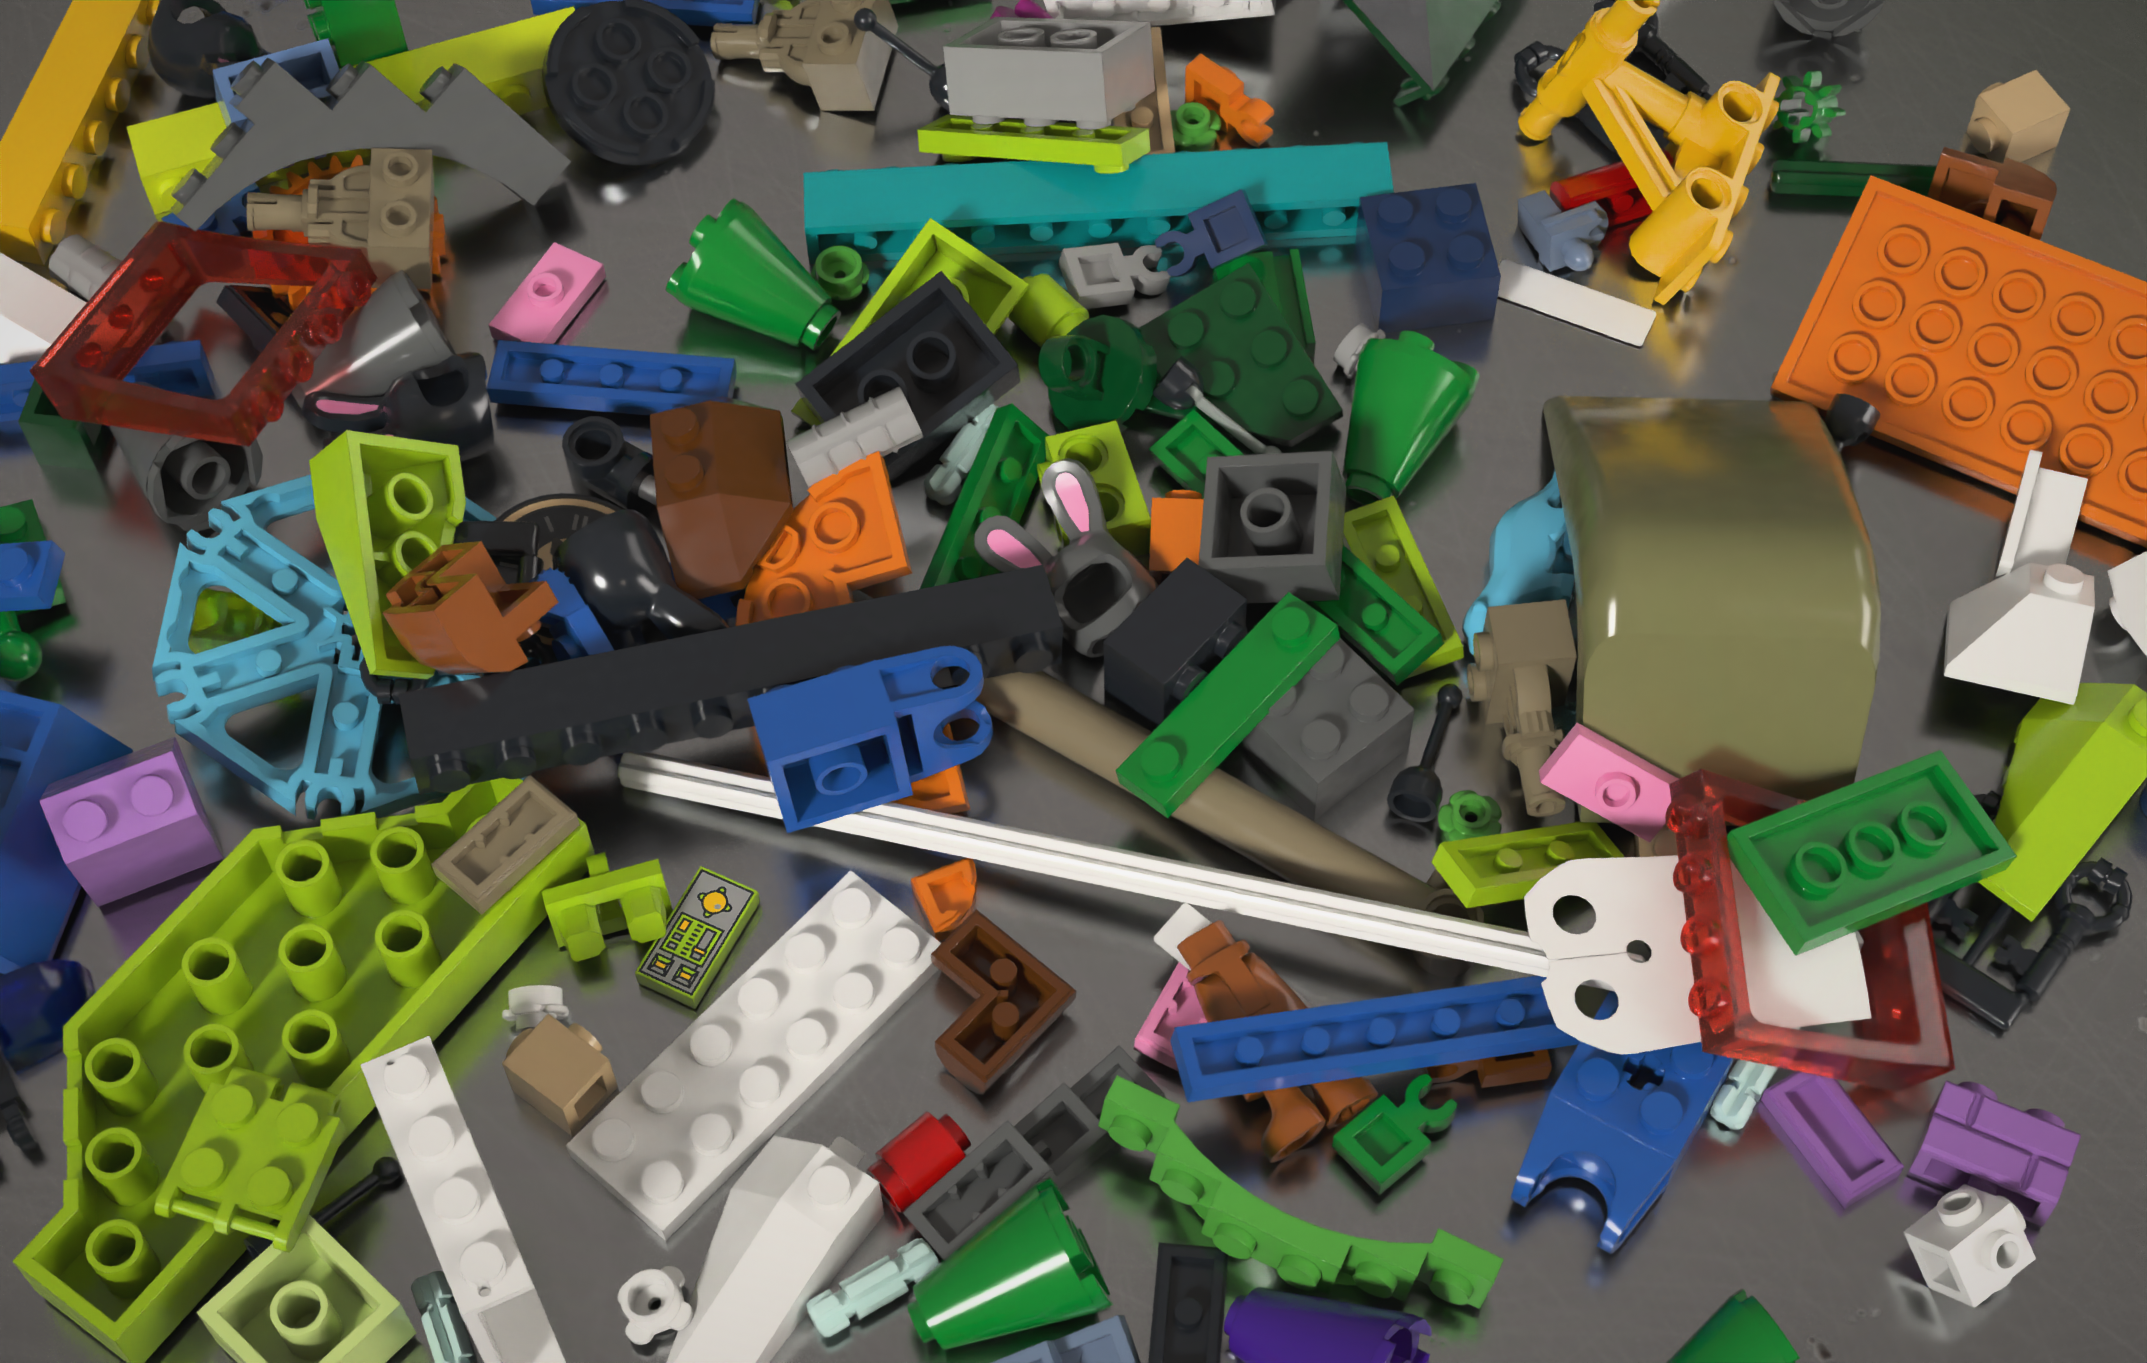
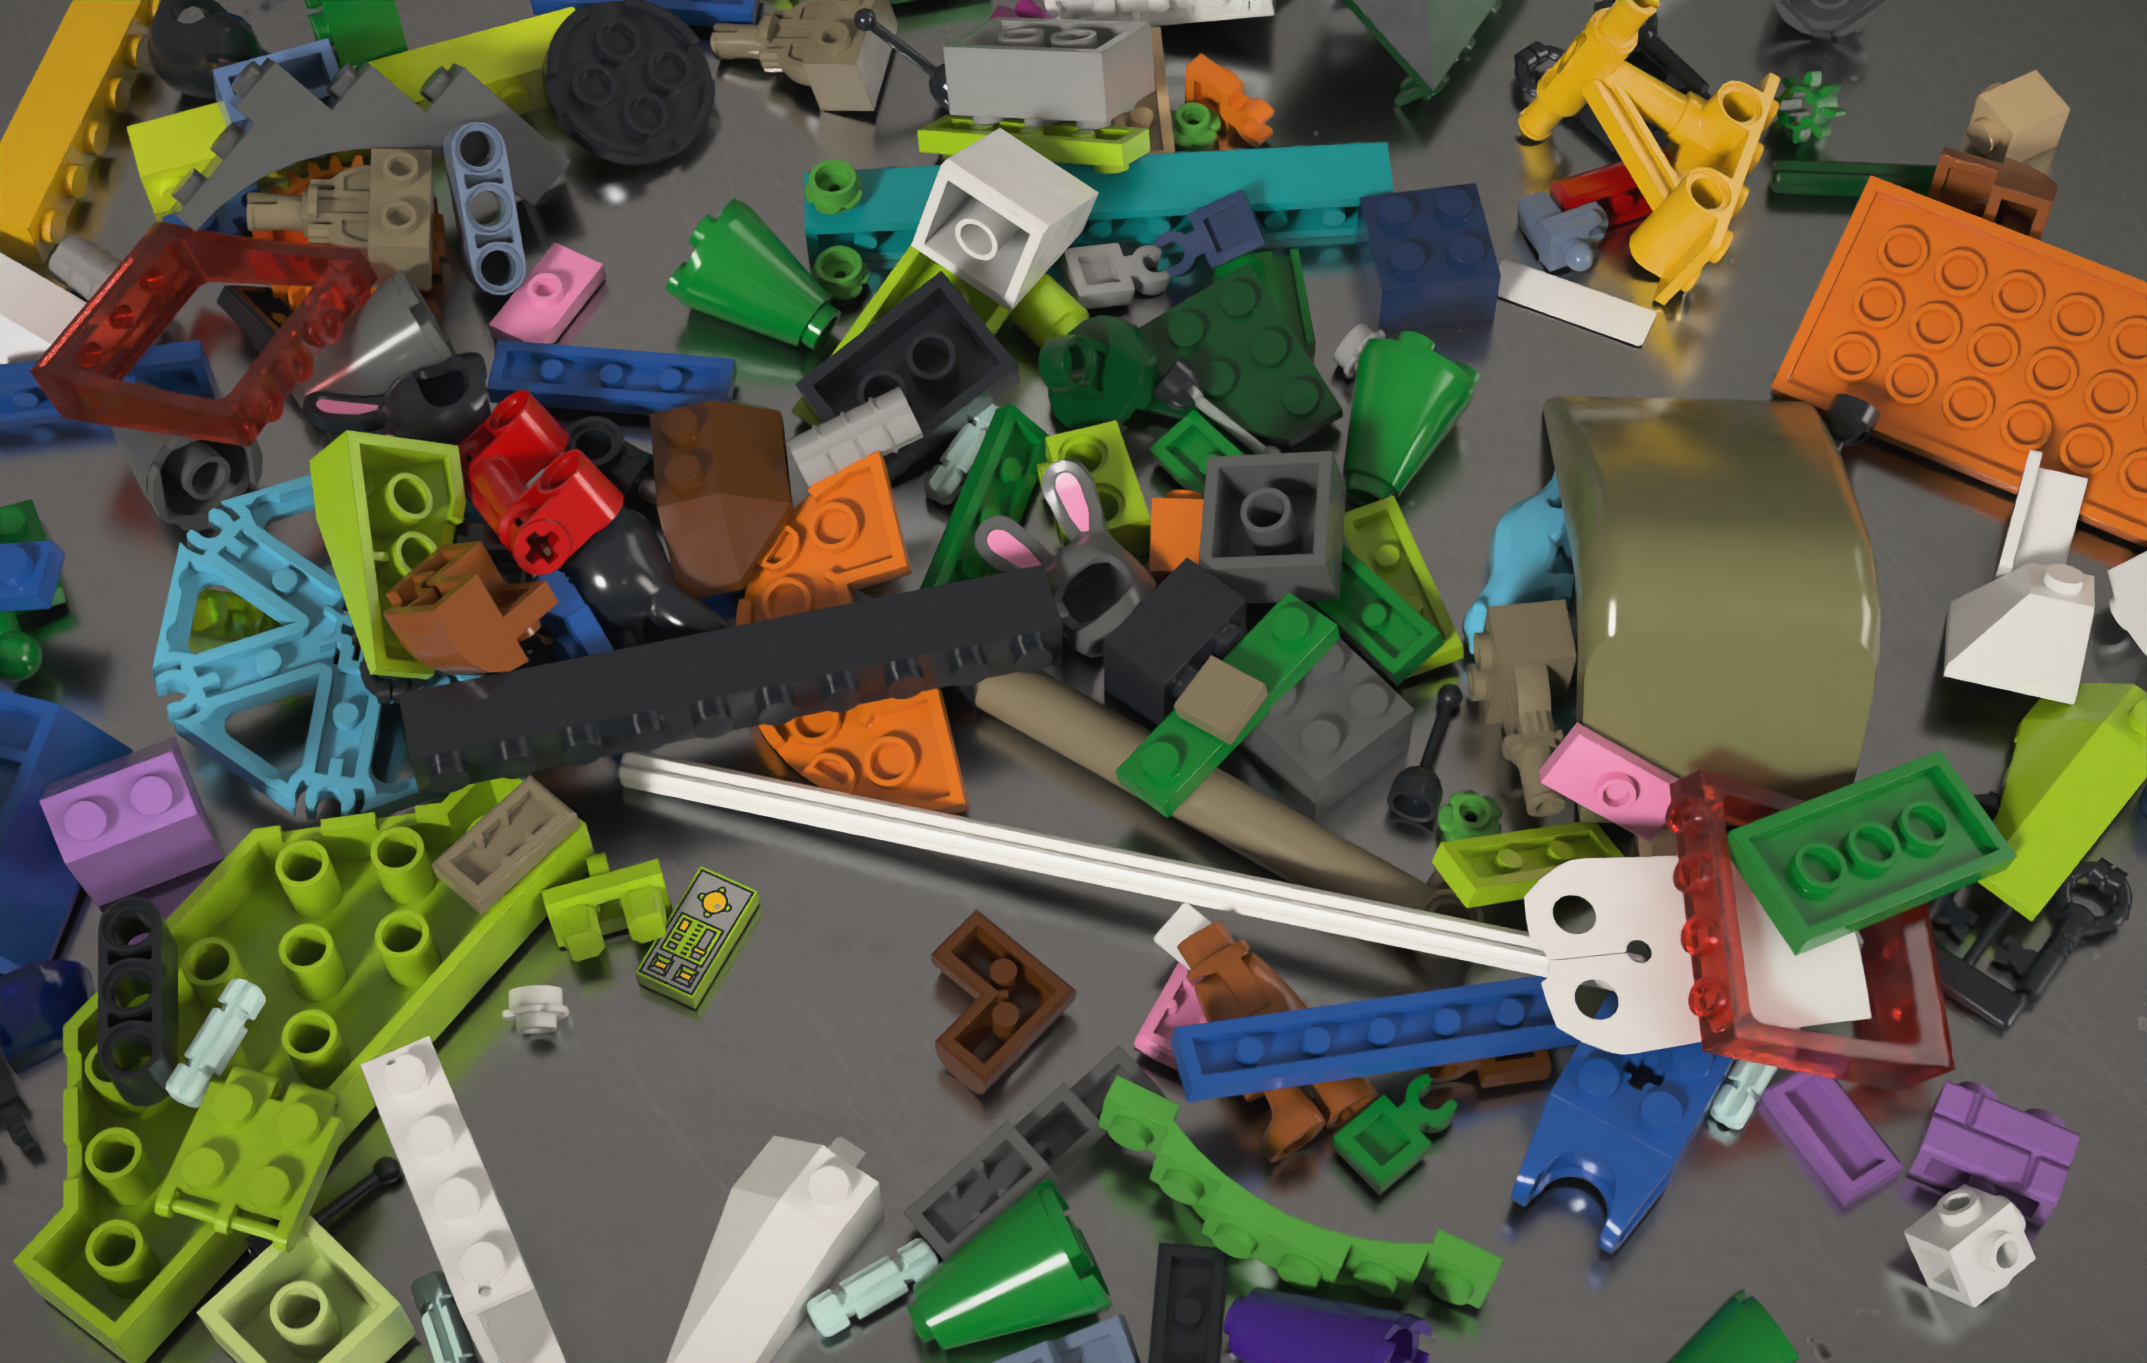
(61, 440): dark green panel -> none
(122, 976): none -> black beam
(215, 1042): none -> light aqua axle
(504, 230): none -> sand blue beam
(559, 508): none -> red piece
(560, 1072): tan brick -> none
(645, 1289): white plate -> none
(756, 1055): white plate -> none
(837, 177): none -> bright green plate
(866, 733): blue brick -> none
(918, 1159): red brick -> none
(946, 896): orange tile -> none
(1002, 216): none -> white slope
(1221, 700): none -> dark tan tile

